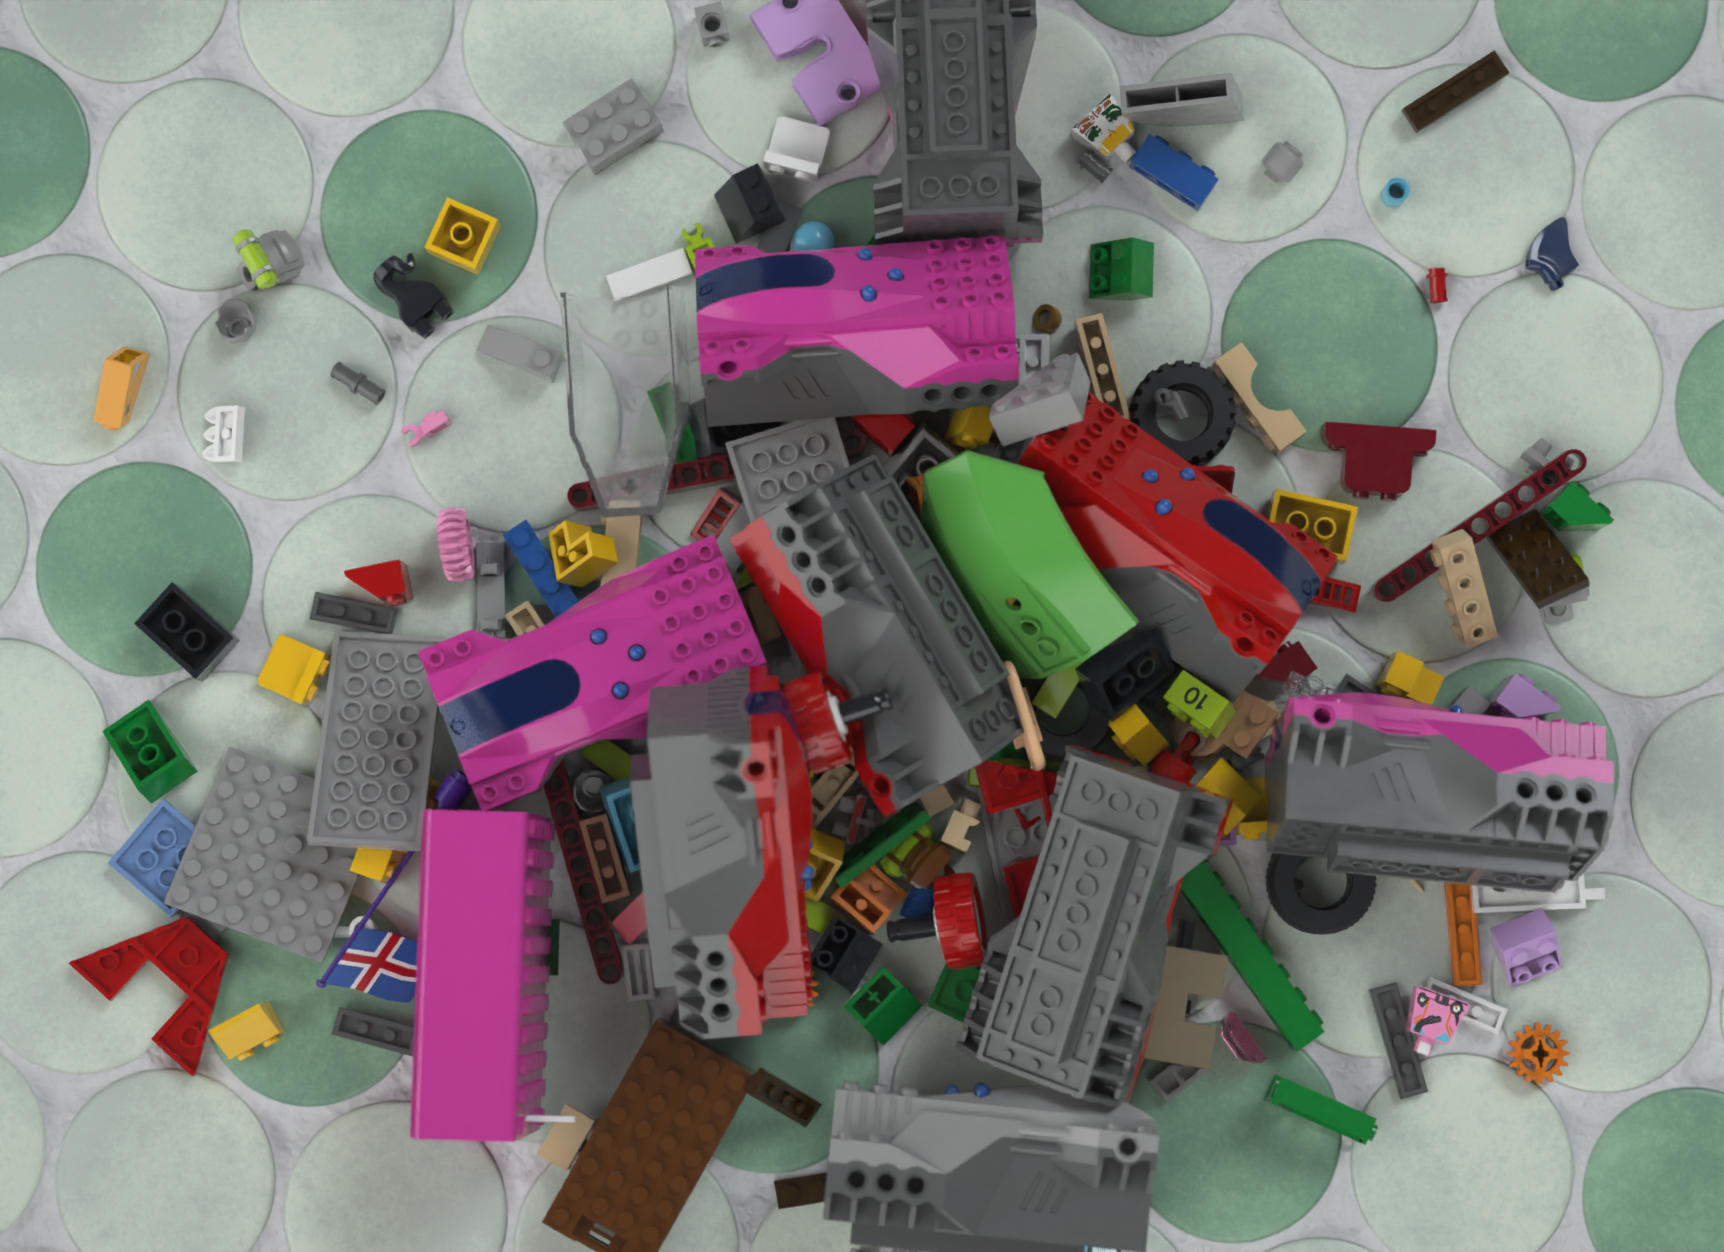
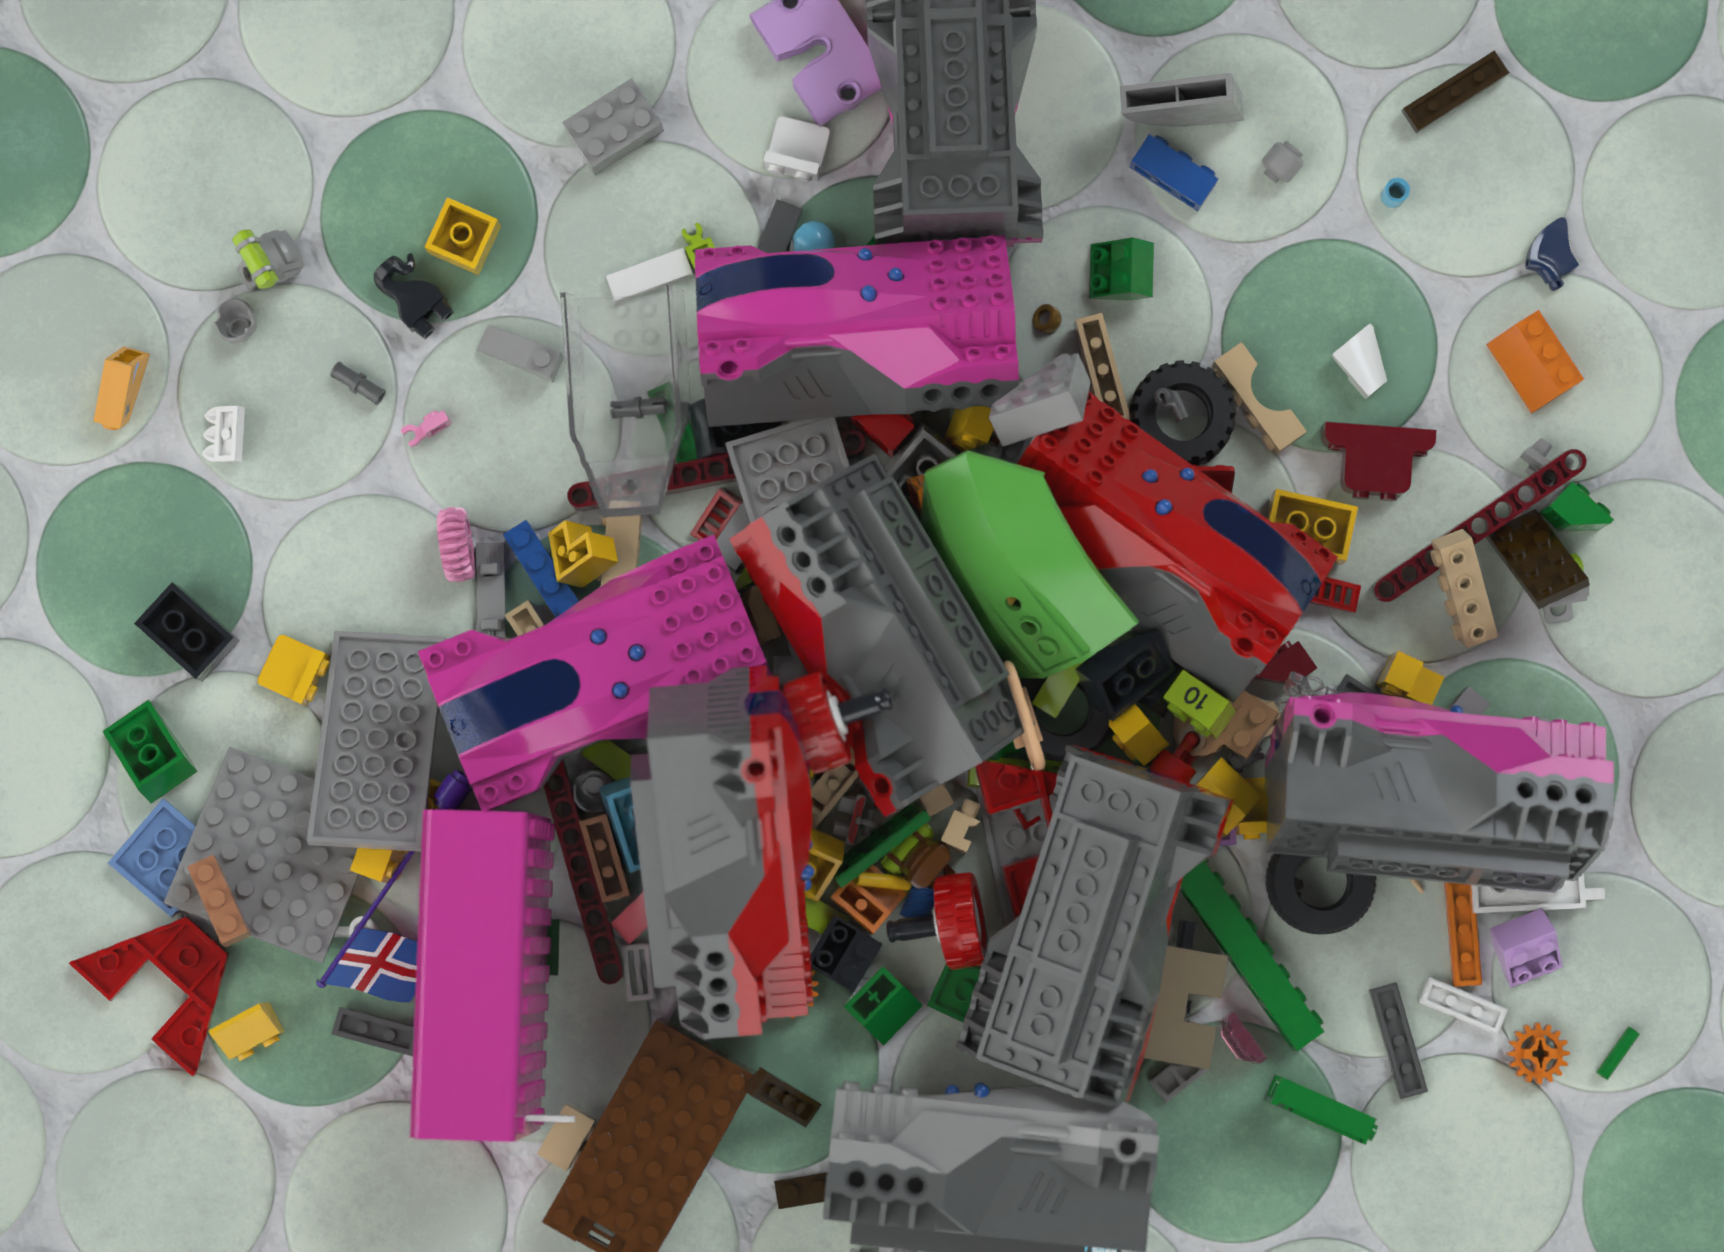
(219, 901): none -> nougat brick
(353, 613): dark grey tile -> none
(384, 580): red slope -> none
(638, 407): none -> dark grey pin
(712, 13): light grey brick -> none
(748, 203): black slope -> none
(882, 881): none -> yellow piece
(1033, 354): white plate -> none
(1094, 165): dark grey pin -> none
(1106, 131): torso -> none
(1362, 362): none -> white slope
(1433, 1018): bright pink torso -> none
(1437, 285): red pin -> none
(1519, 699): lavender slope -> none
(1535, 361): none -> orange slope
(1617, 1053): none -> green piece

